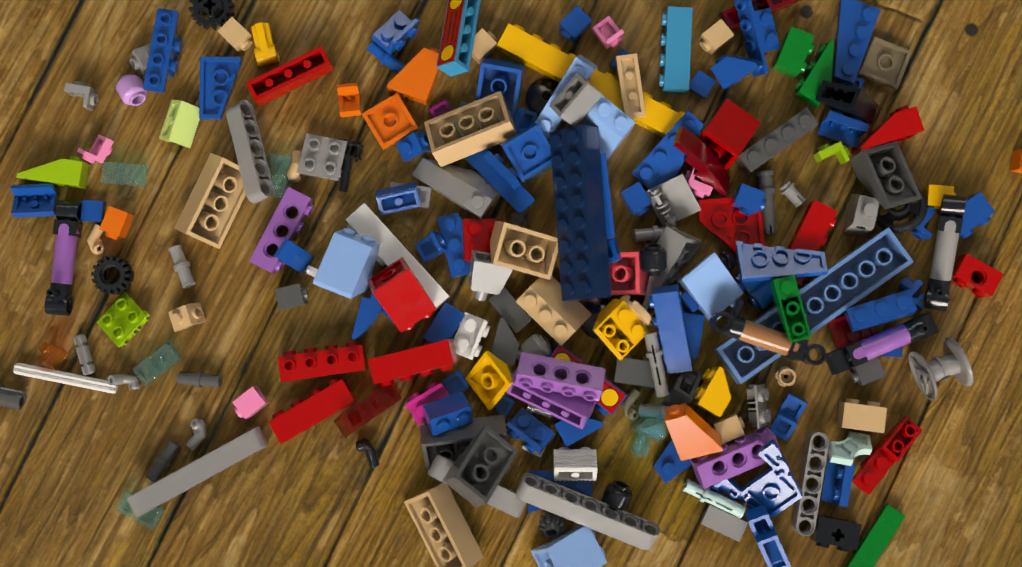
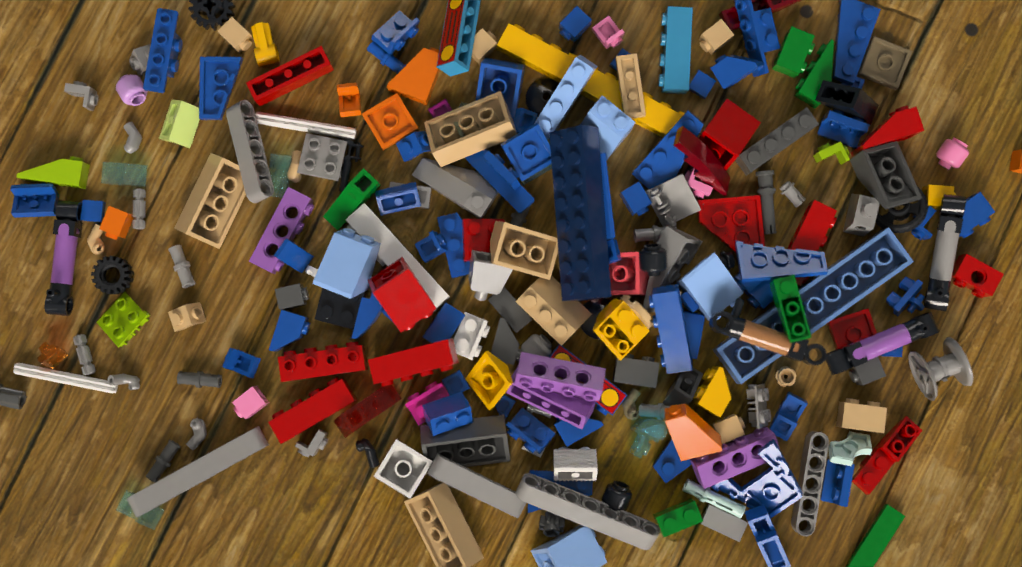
(101, 148): bright pink bracket -> none
(134, 138): none -> light grey arm
(139, 208): none -> light grey axle
(157, 364): clear light blue slope -> none
(241, 362): none -> blue bracket
(288, 330): none -> blue slope
(306, 125): none -> white axle
(318, 442): none -> light grey bracket
(338, 309): none -> black plate
(351, 198): none -> green slope
(403, 468): none -> white slope
(481, 466): dark grey slope -> none
(576, 100): light grey brick -> none
(651, 339): light grey pin -> none
(678, 517): none -> green brick
(749, 199): blue brick -> none
(848, 531): black brick -> none
(880, 311): blue brick -> none
(952, 153): none -> bright pink head

